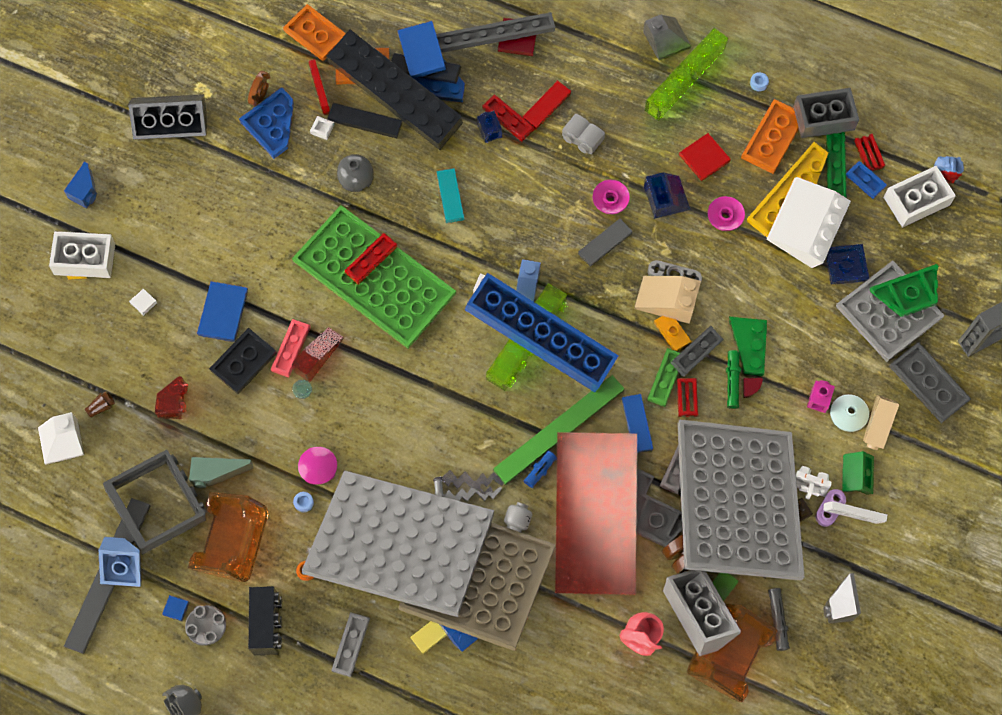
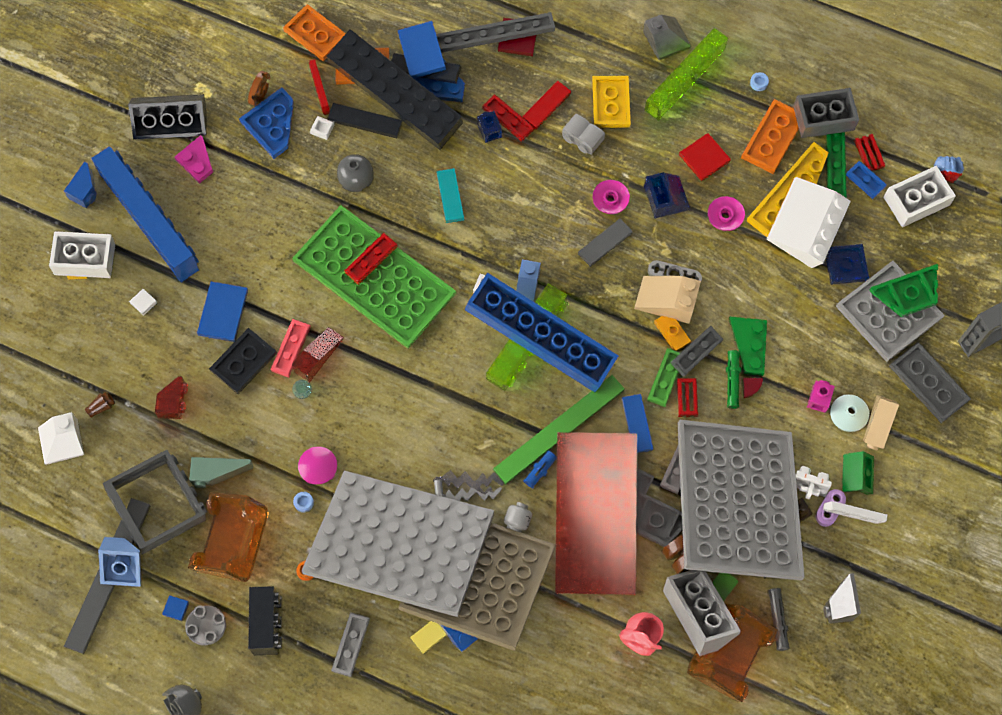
(146, 213): none -> blue brick
(195, 160): none -> dark pink wing
(611, 101): none -> yellow plate

